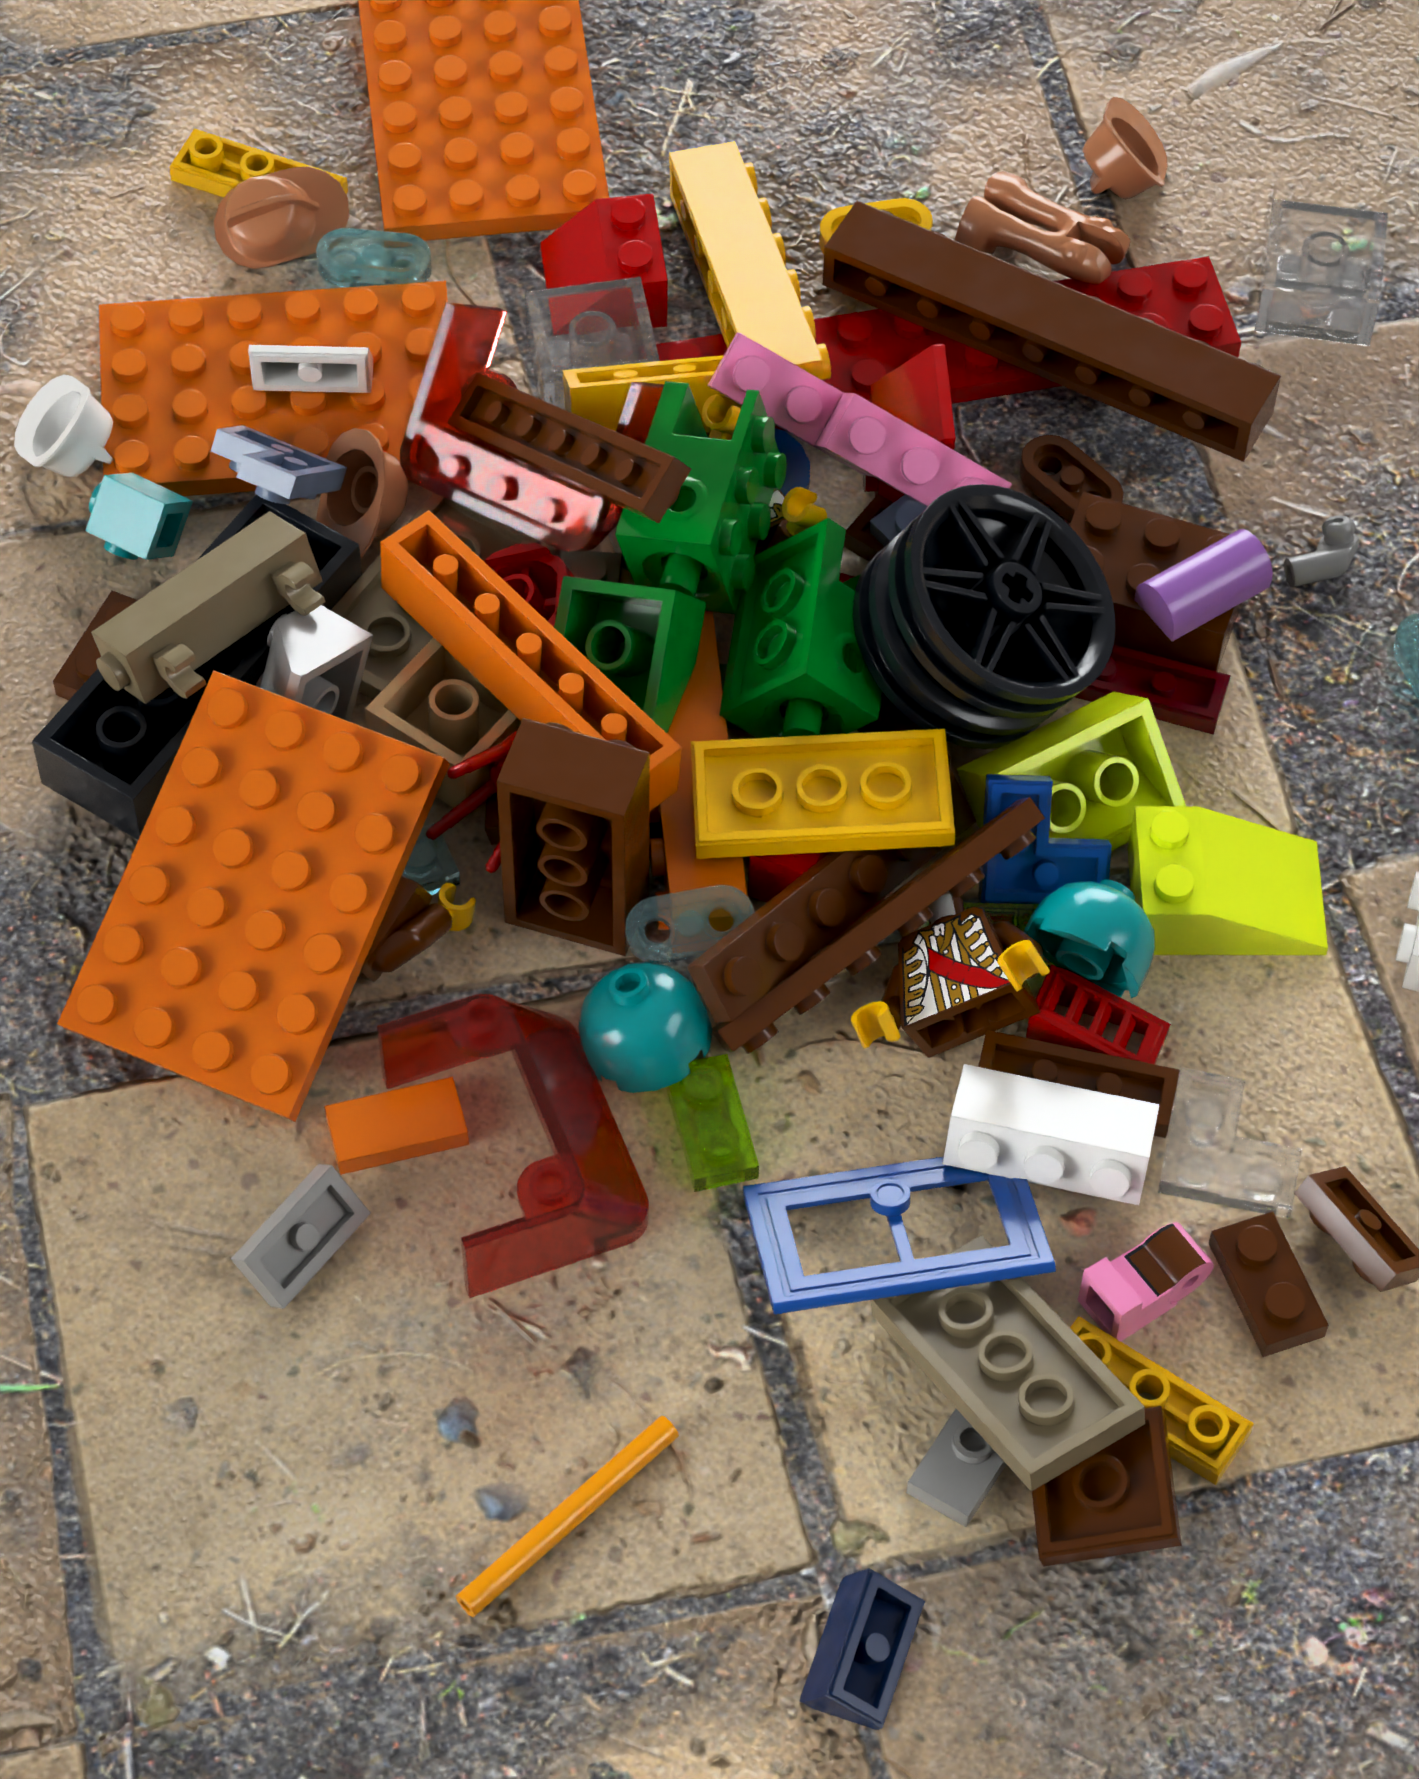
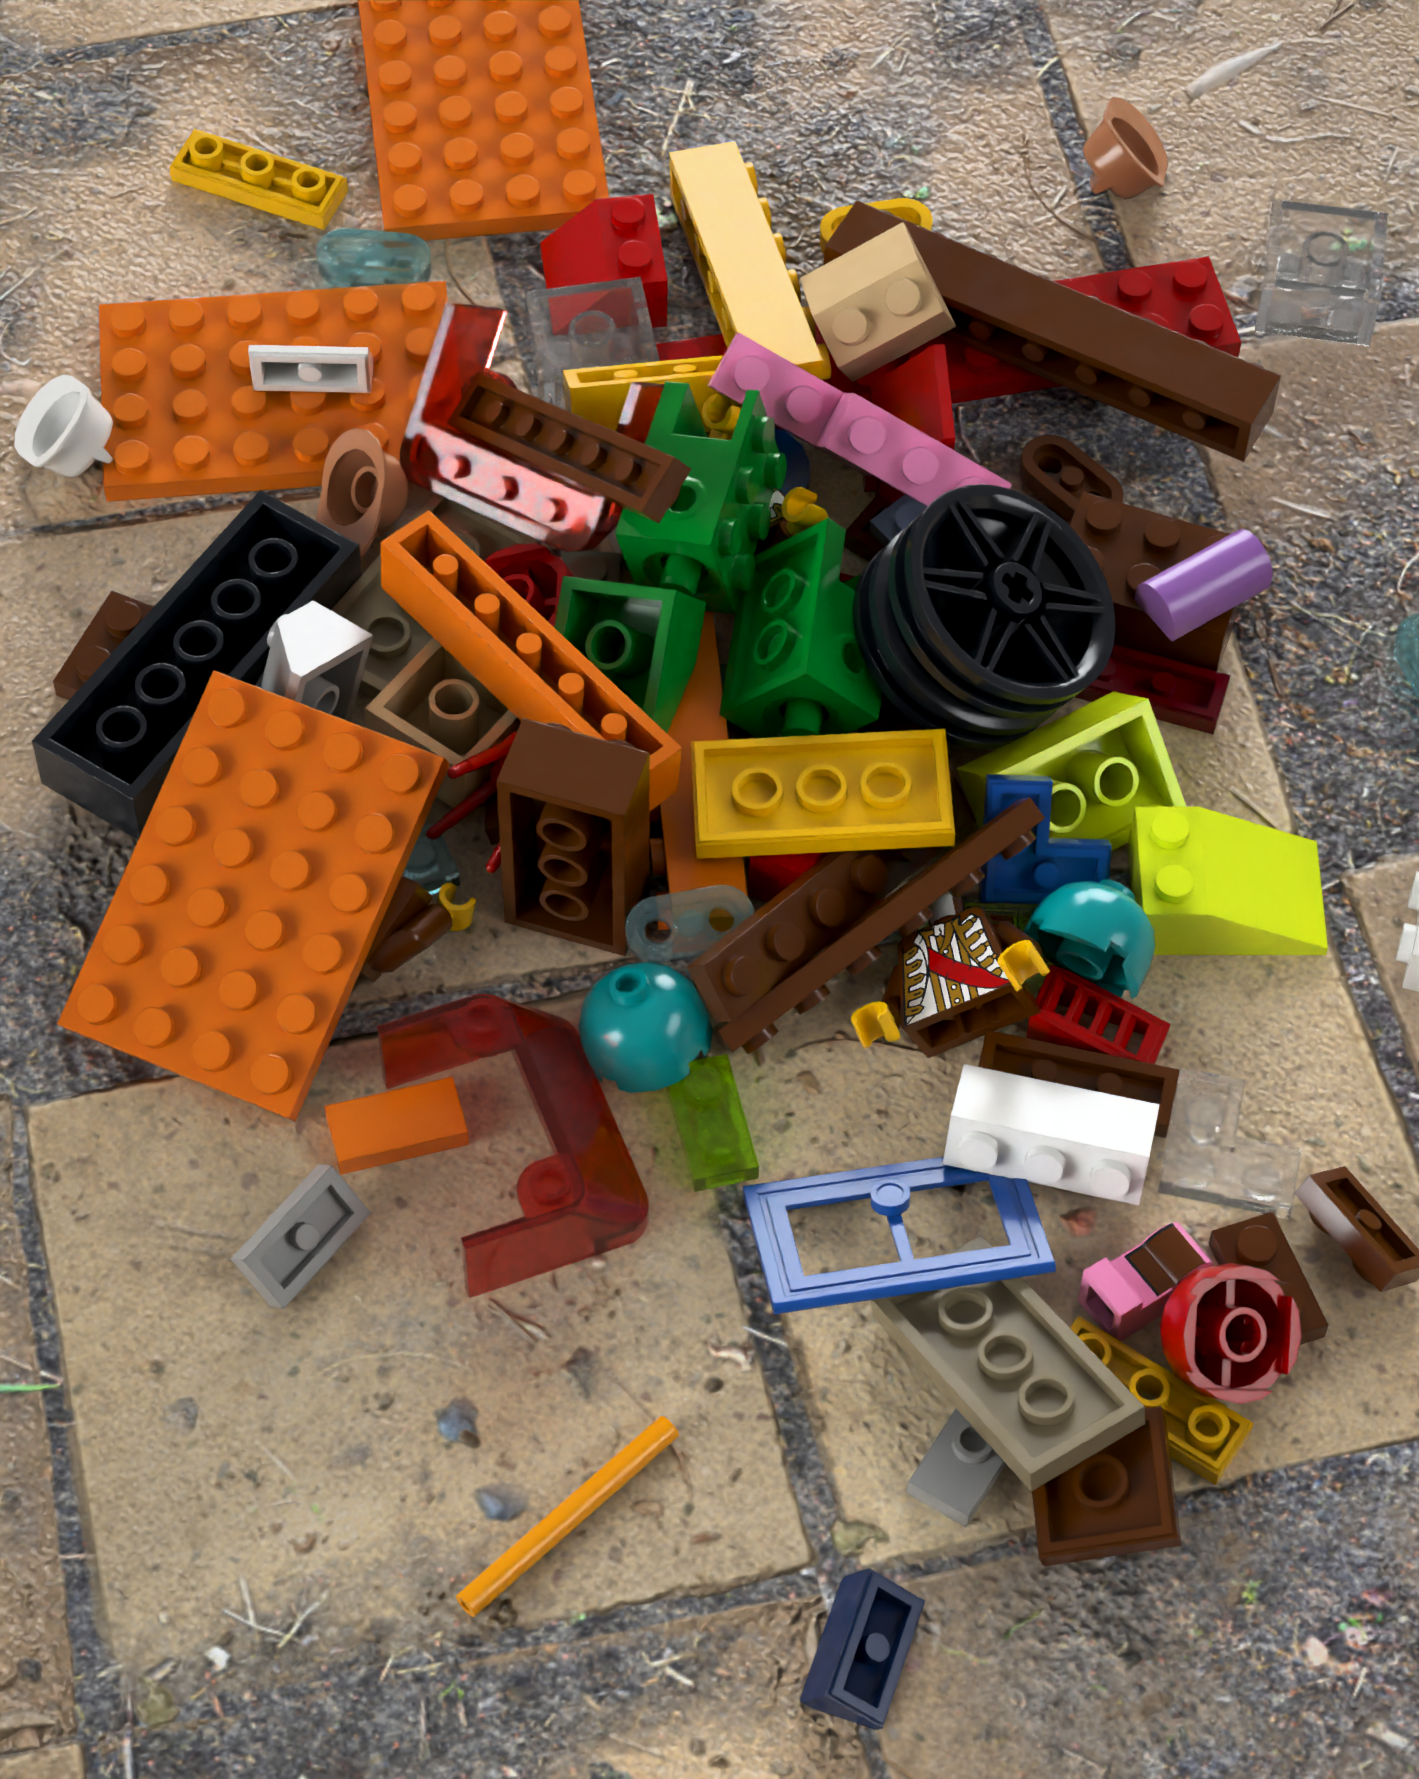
(137, 517): brick -> none
(208, 609): dark tan brick -> none
(275, 466): sand blue plate -> none
(279, 216): nougat piece -> none
(876, 303): none -> tan slope
(1071, 246): nougat piece -> none
(1230, 1332): none -> red cylinder
(1330, 557): light grey arm -> none

